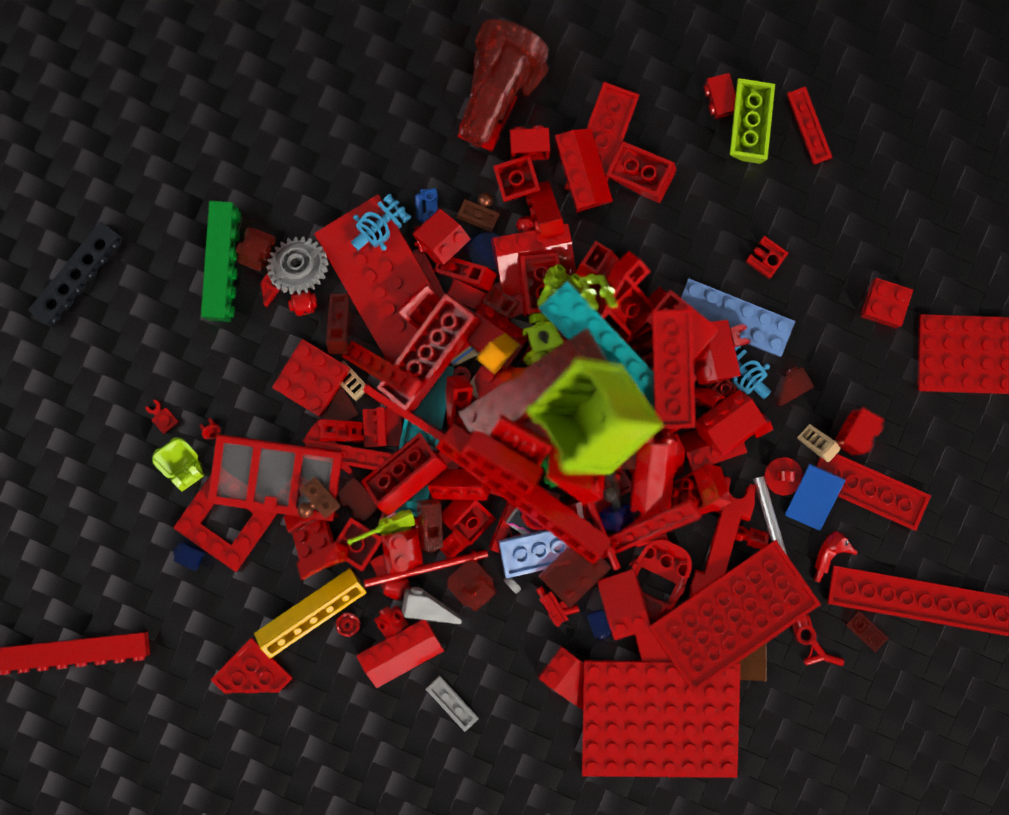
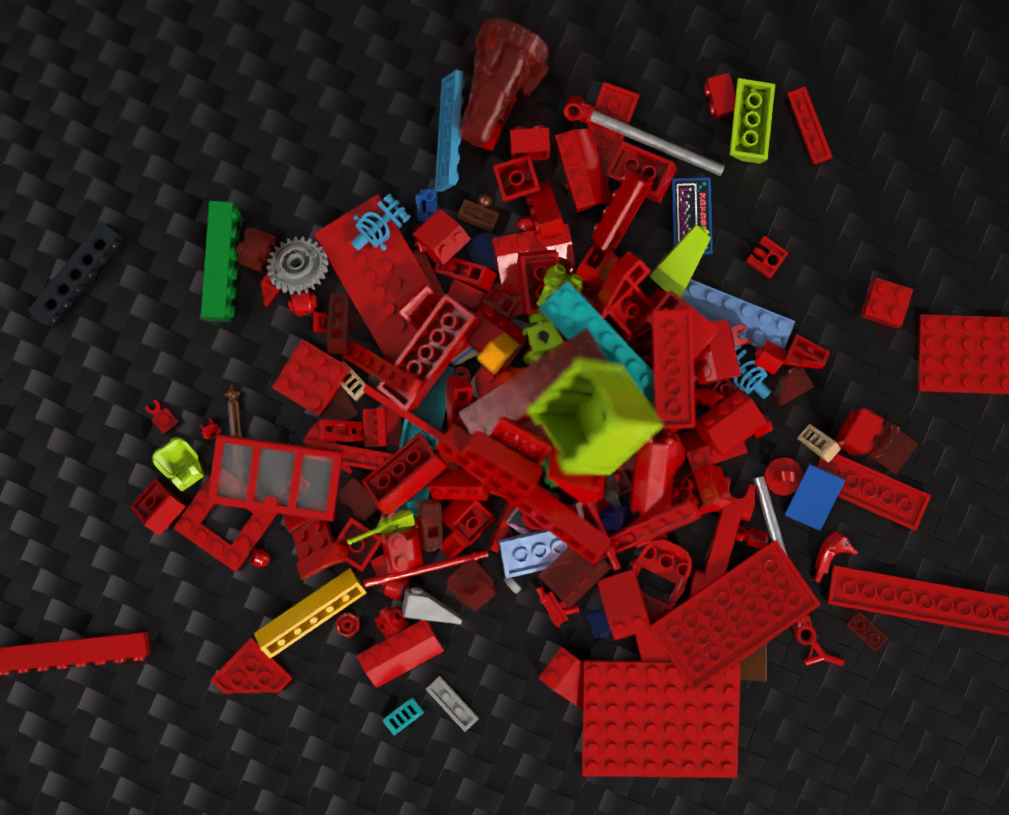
(157, 507): none -> red slope
(188, 556): clear blue brick -> none
(234, 412): none -> reddish brown wheel
(260, 558): none -> red plate
(318, 498): copper plate -> none
(320, 322): none -> red slope
(415, 705): none -> teal slope
(448, 136): none -> dark azure plate
(587, 113): none -> flat silver piece
(589, 294): lime piece -> none
(621, 210): none -> red slope
(680, 263): none -> lime slope
(691, 207): none -> tile
(769, 357): none -> red brick
(806, 354): none -> red wing
(892, 447): none -> clear red hinge

